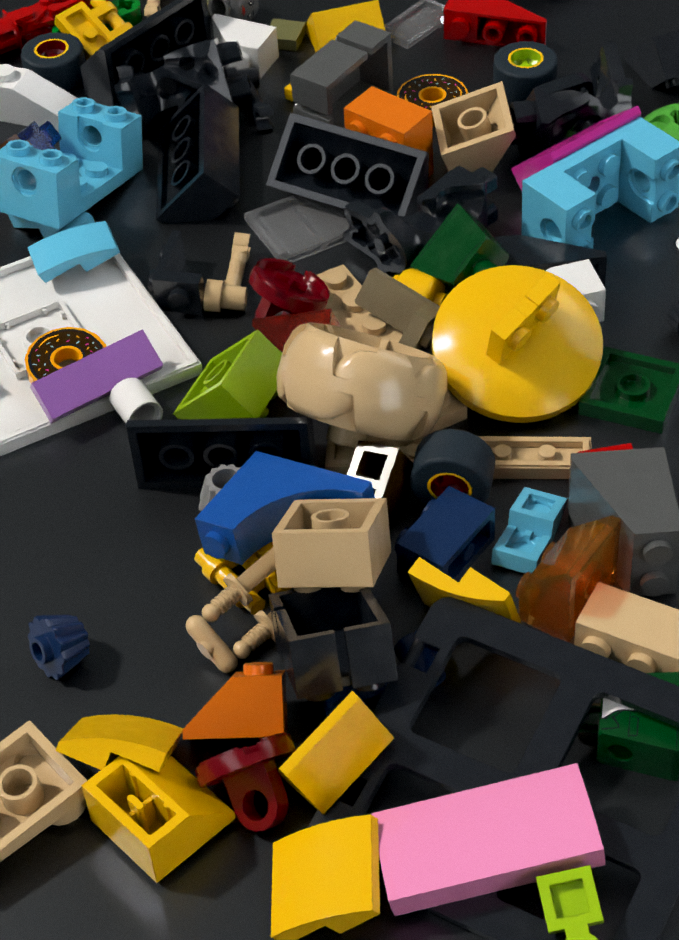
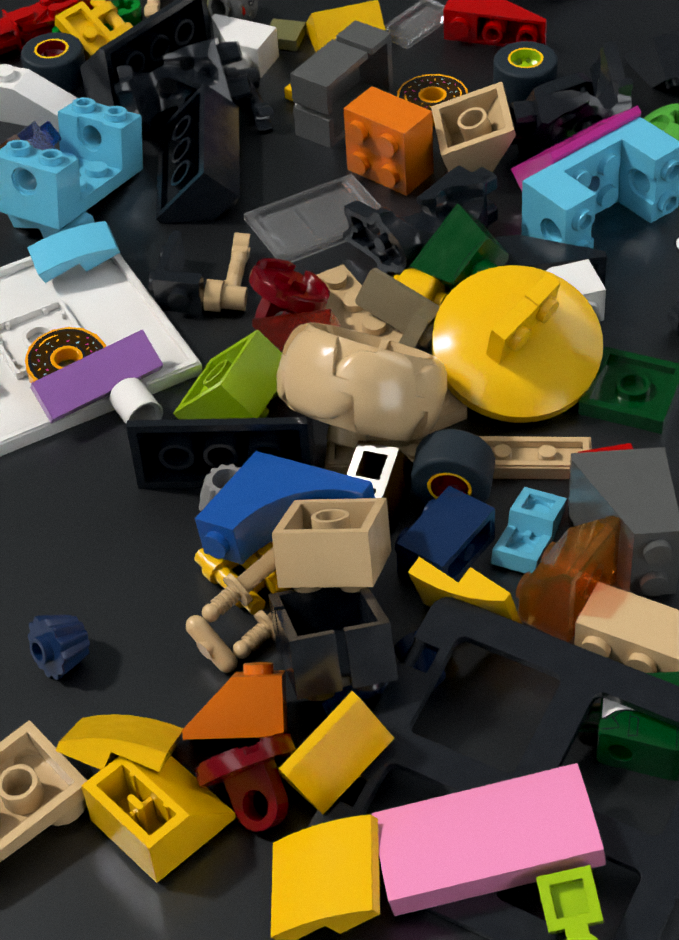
(348, 166): black slope -> none

